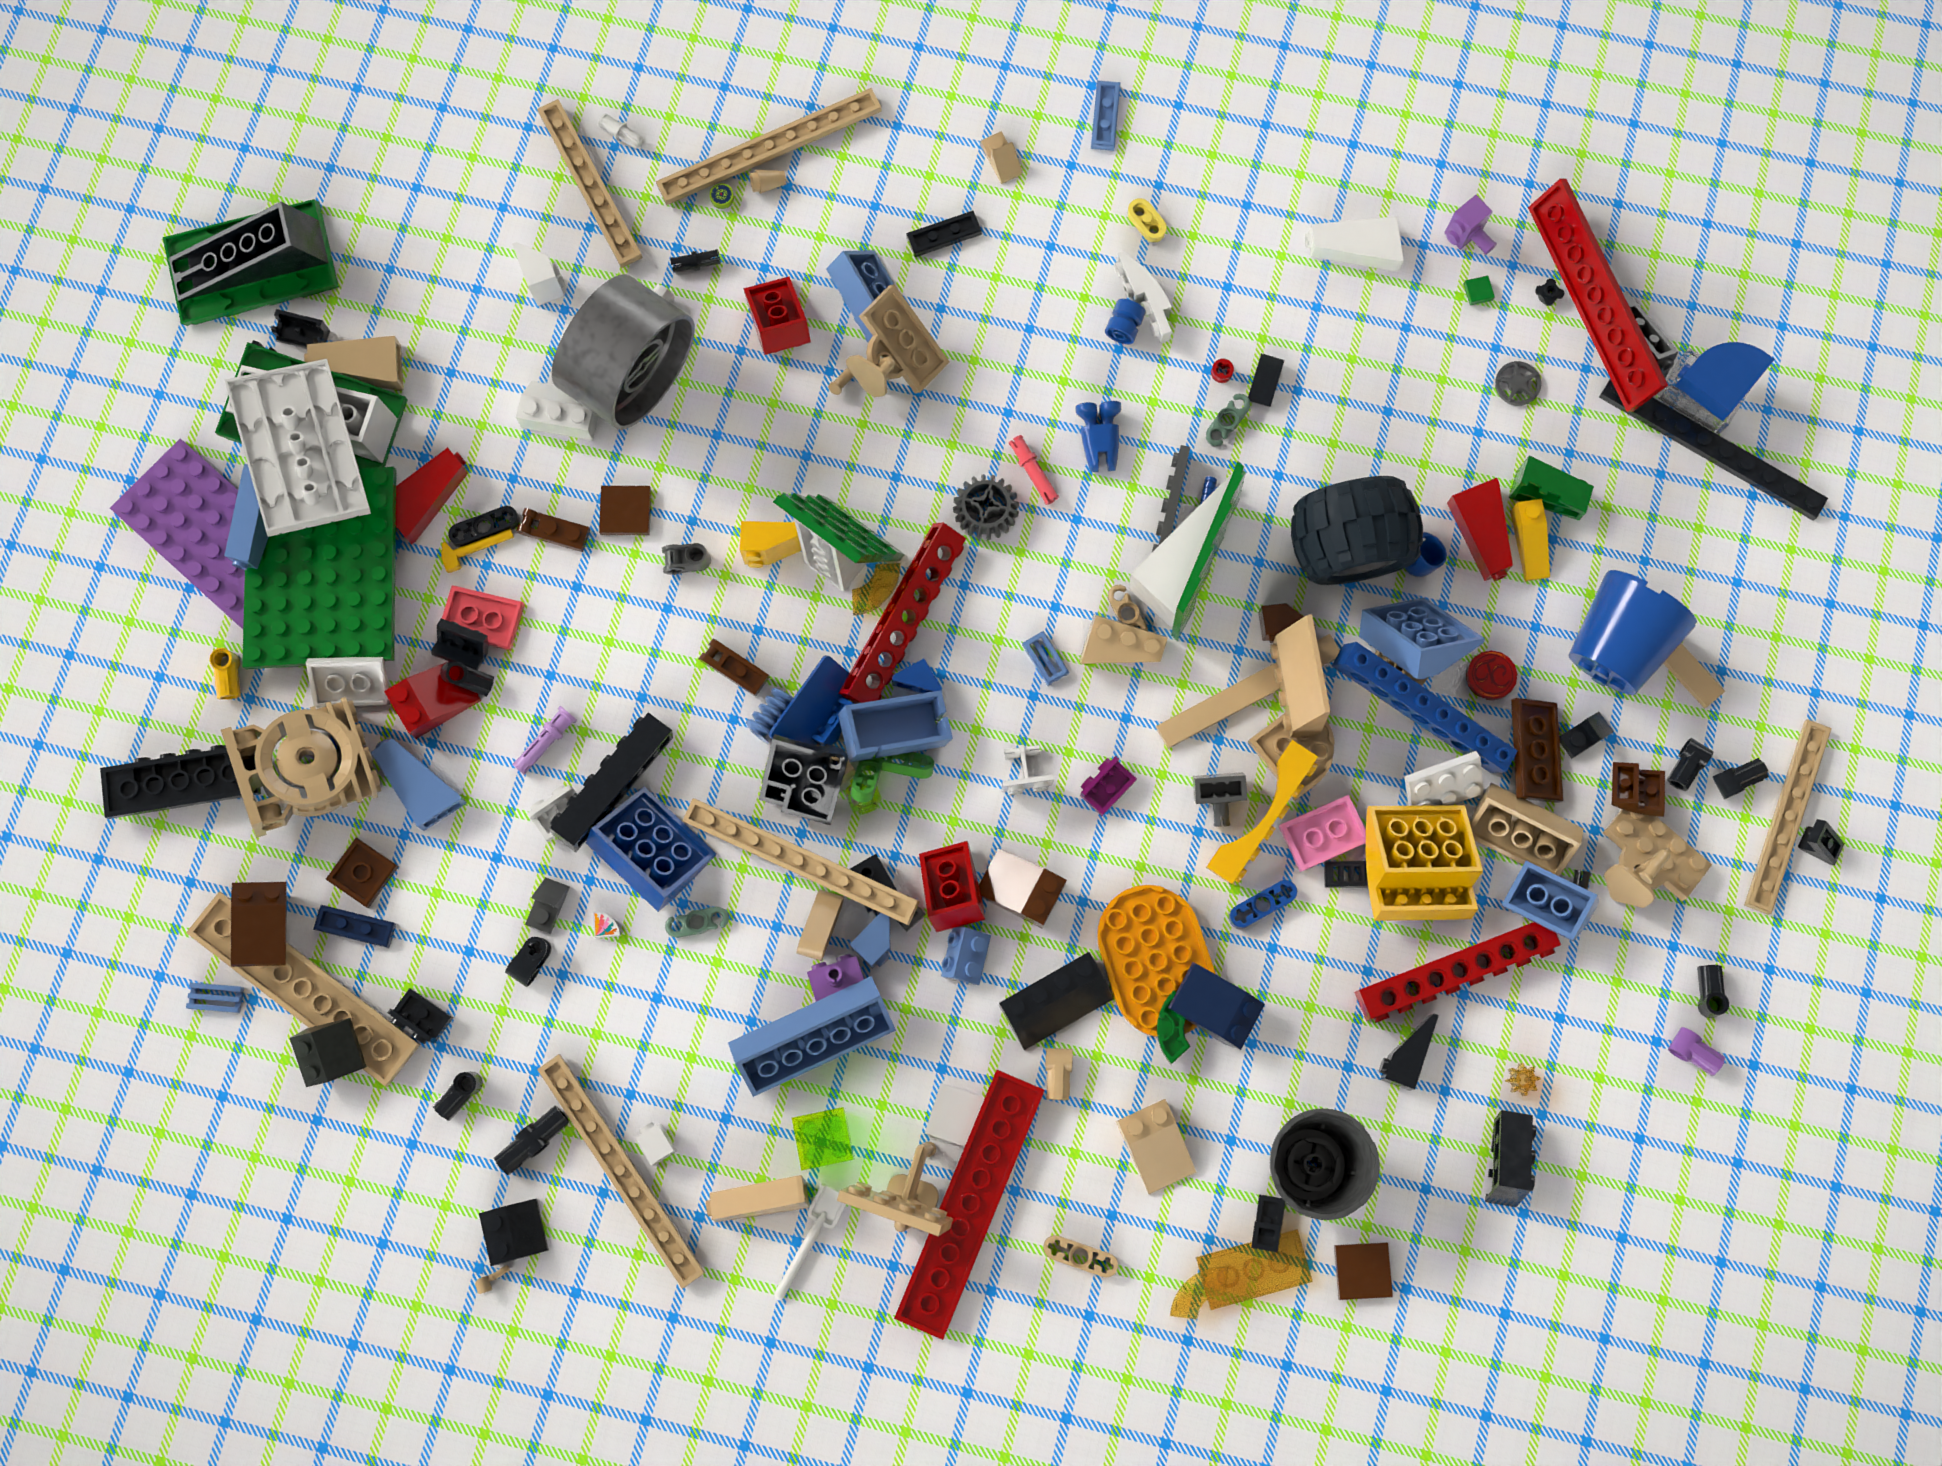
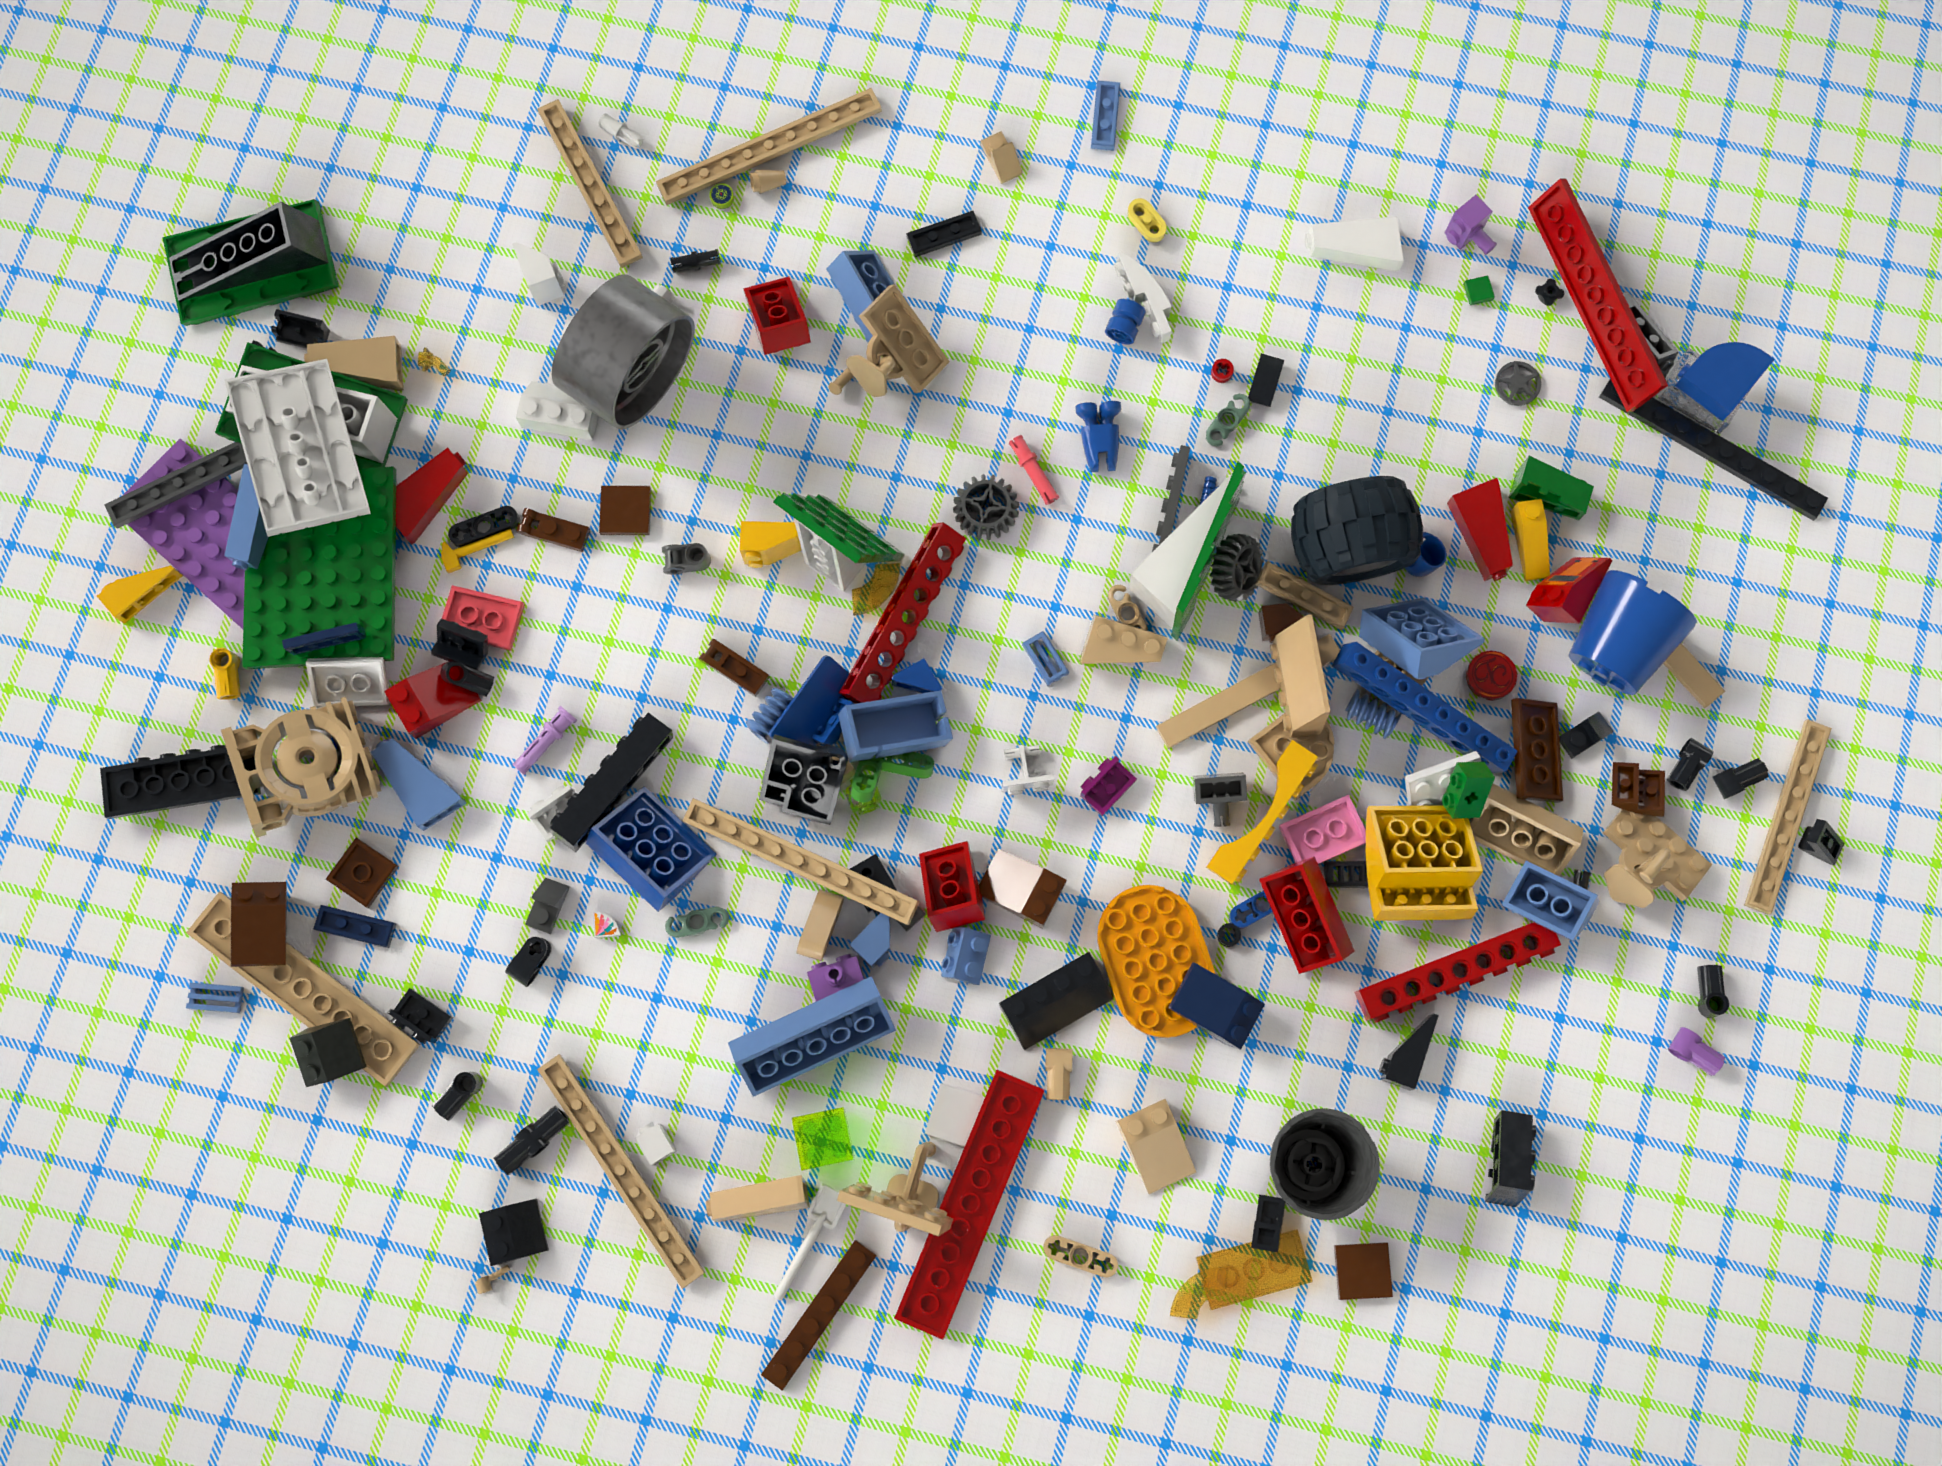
(133, 593): none -> yellow slope
(176, 485): none -> dark grey plate
(324, 638): none -> dark blue tile
(427, 359): none -> clear yellow plate
(818, 1315): none -> reddish brown plate
(1171, 1032): green tile -> none
(1220, 934): none -> black bush
(1236, 567): none -> dark grey gear
(1304, 595): none -> tan tile
(1307, 915): none -> red slope
(1372, 714): none -> medium blue piece
(1468, 790): none -> green brick
(1515, 1080): clear yellow gear -> none
(1568, 590): none -> red slope

